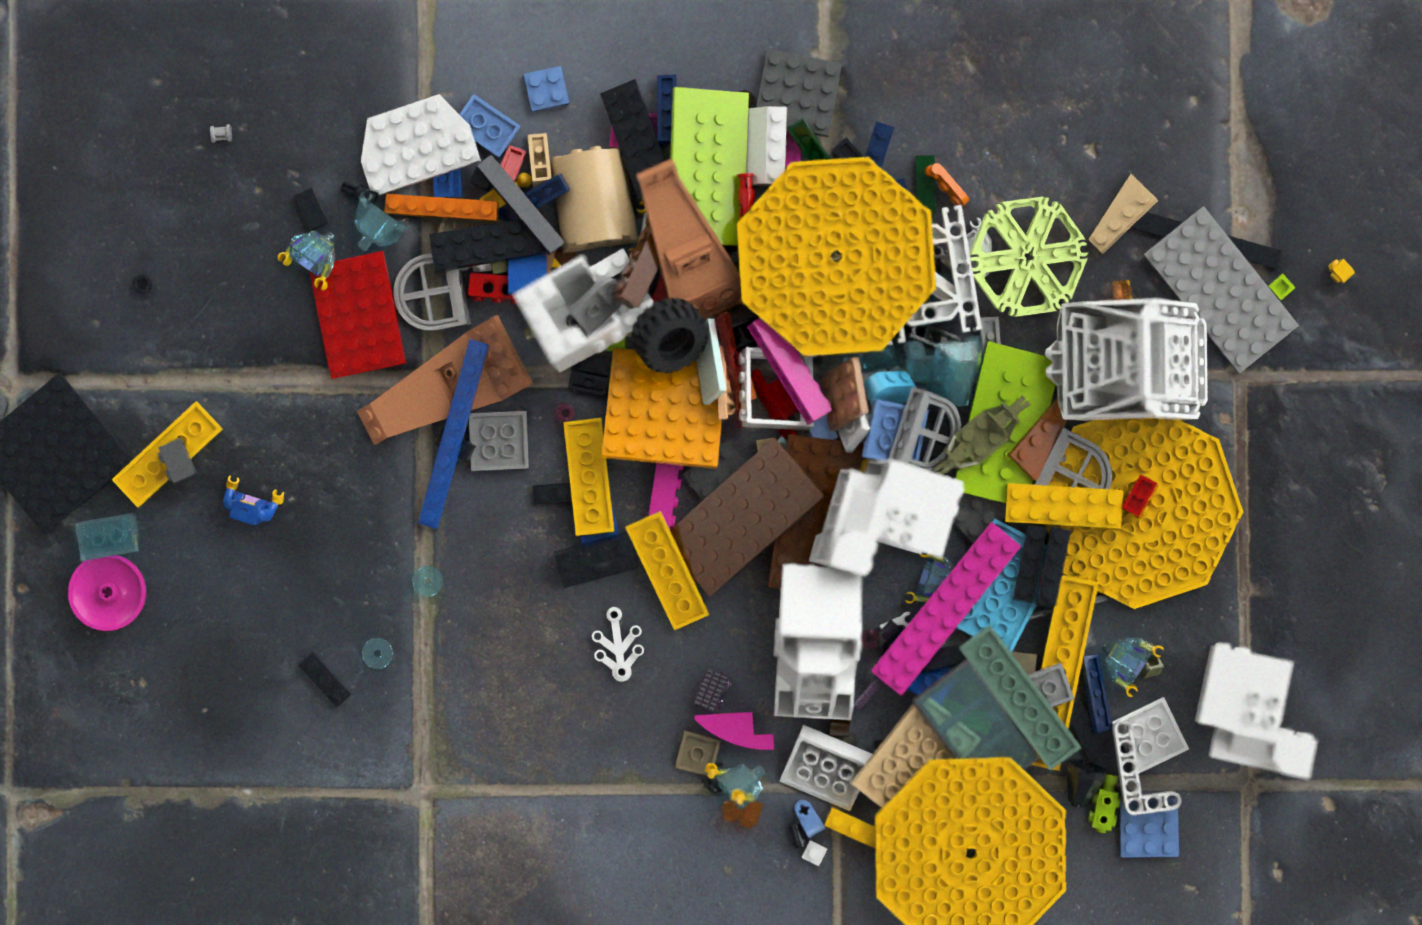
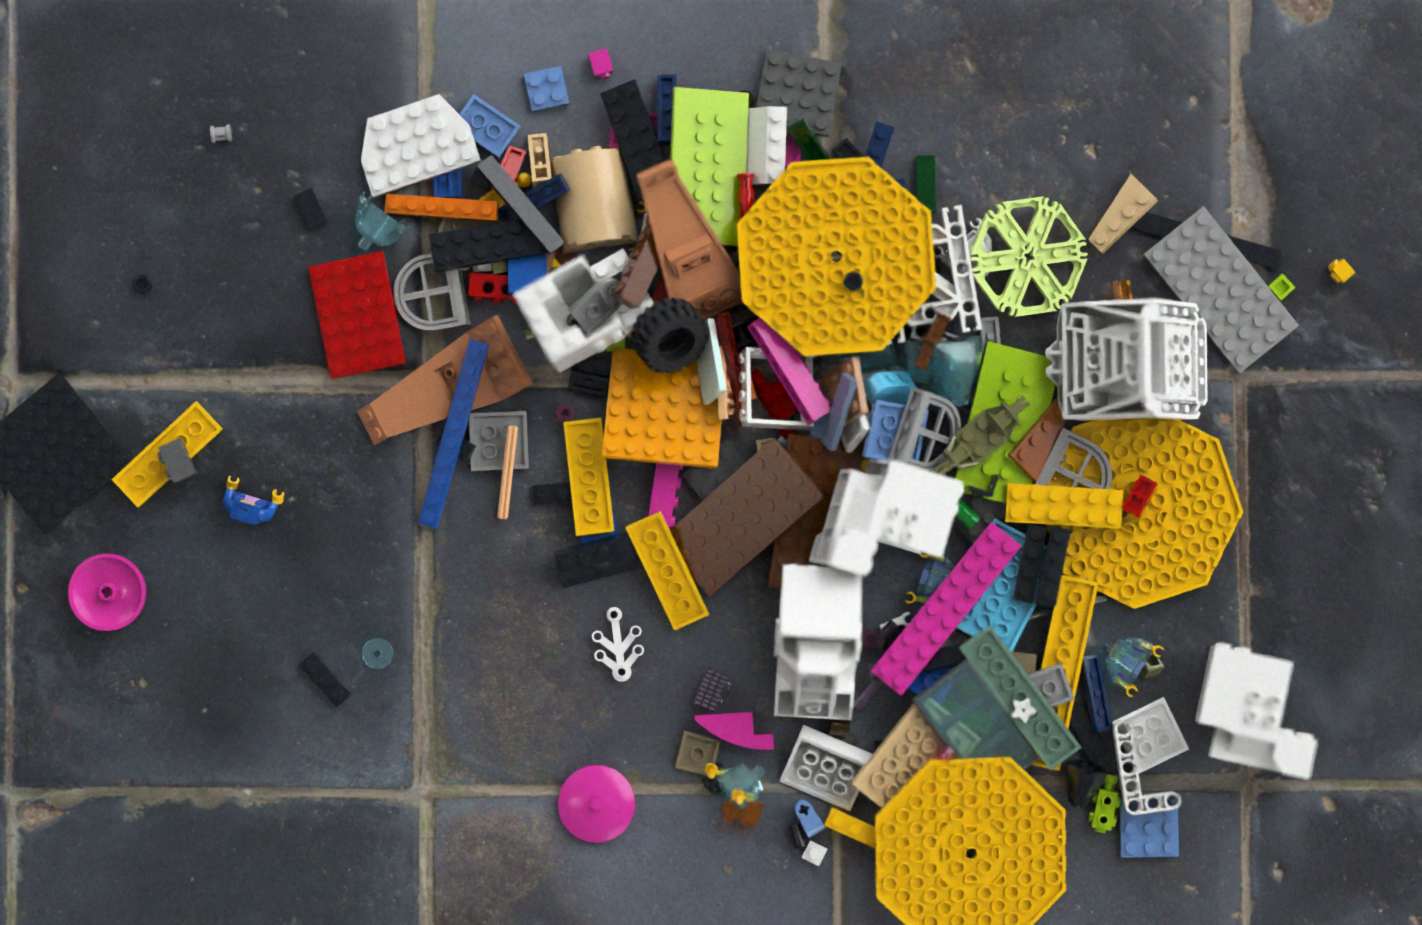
(107, 536): clear light blue slope -> none
(313, 253): clear light blue torso -> none
(357, 191): black axle -> none
(436, 581): clear light blue piece -> none
(507, 472): none -> light nougat axle
(596, 803): none -> dark pink dish
(601, 64): none -> dark pink brick
(839, 411): none -> sand blue tile
(853, 281): none -> black tile
(934, 334): none -> reddish brown piece
(945, 753): none -> clear pink plate
(947, 184): orange plate -> none
(966, 514): none -> green axle
(979, 493): none -> black bracket
(1019, 706): none -> white plate

